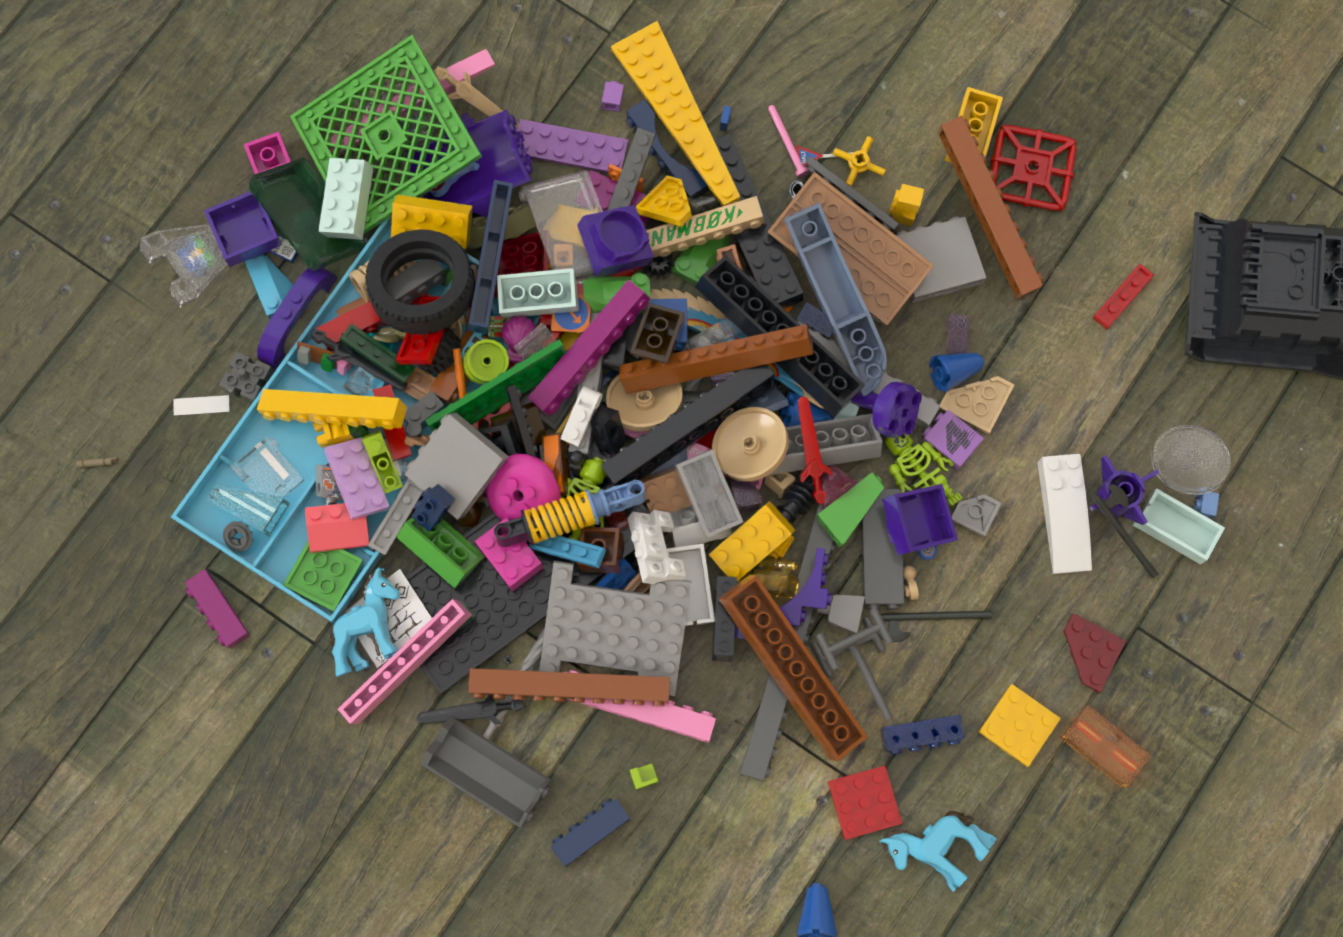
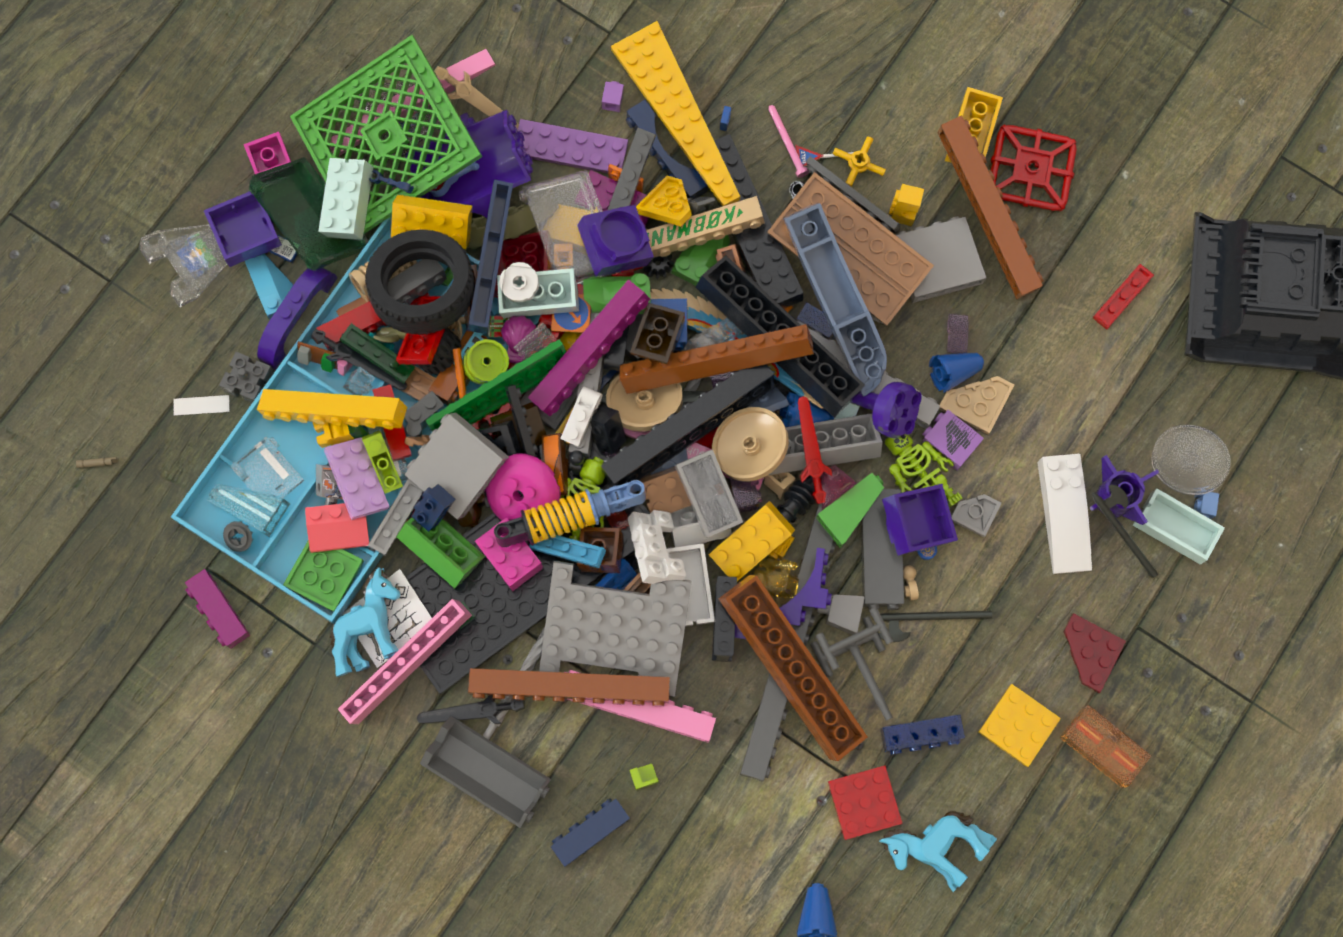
(401, 185): none -> dark blue piece
(512, 274): none -> white plate

